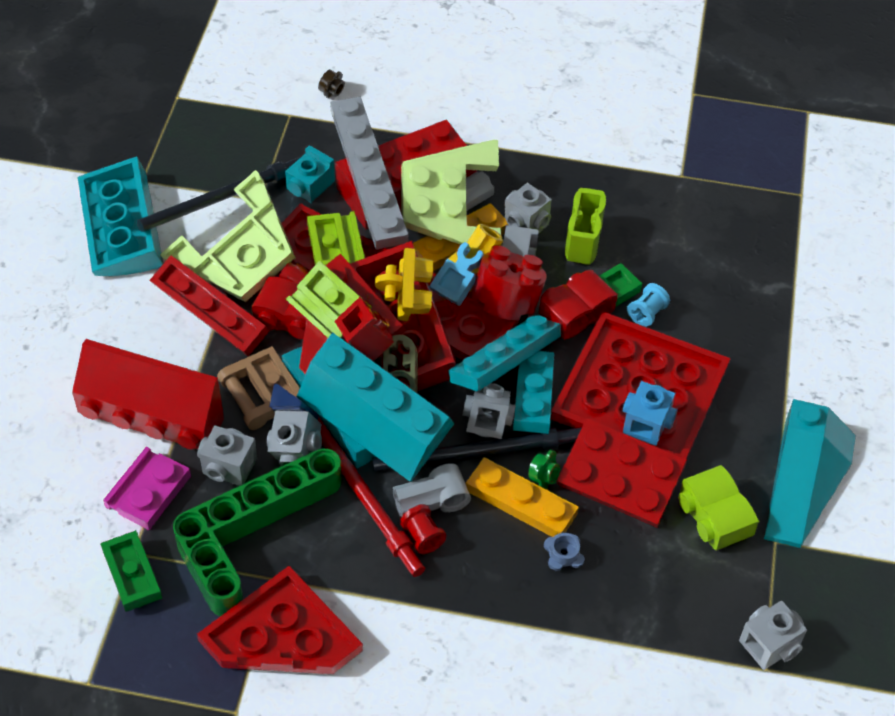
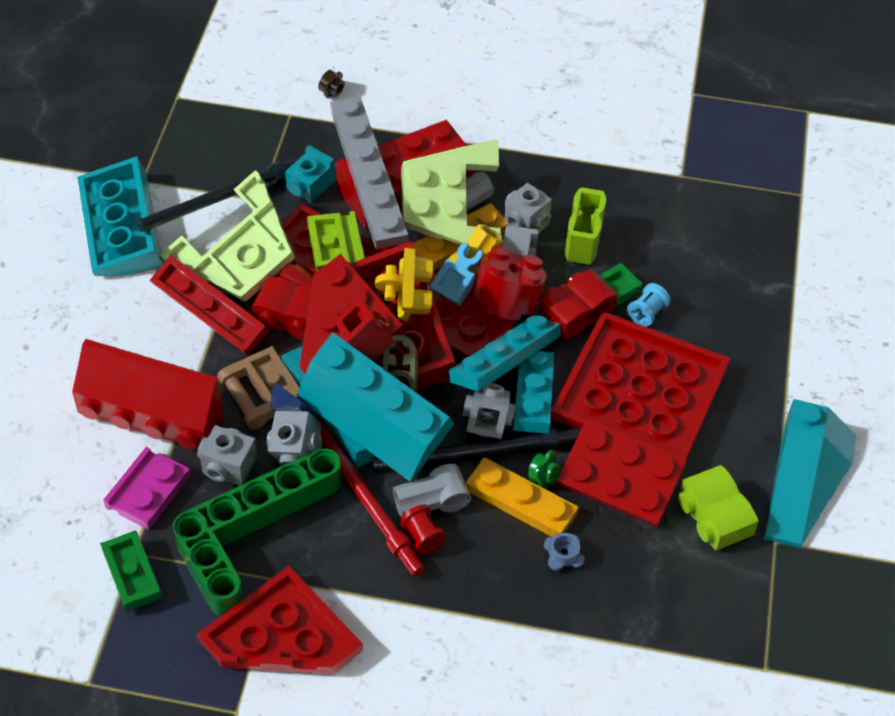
(323, 298): lime plate -> none
(649, 412): dark azure brick -> none
(773, 634): light grey brick -> none

